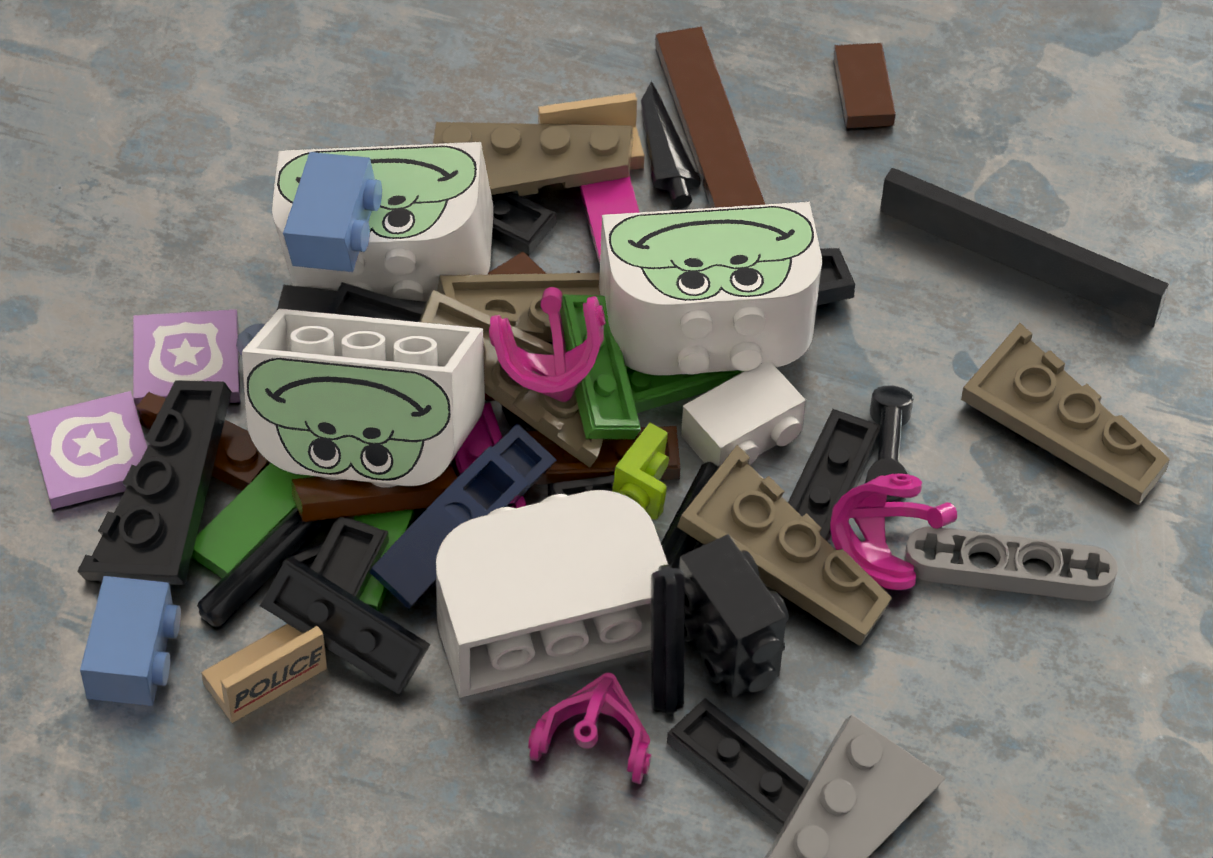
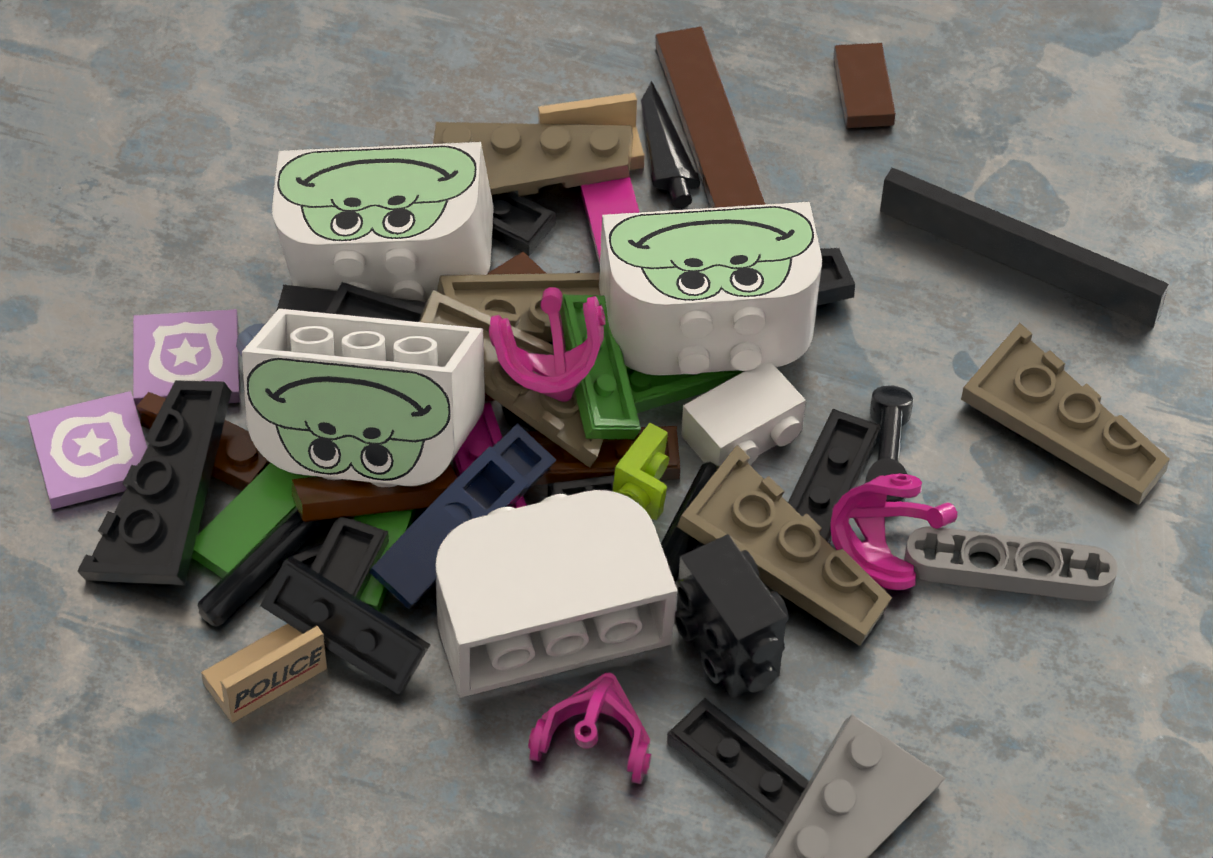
(129, 641): medium blue brick -> none
(332, 212): medium blue brick -> none
(667, 638): black axle -> none

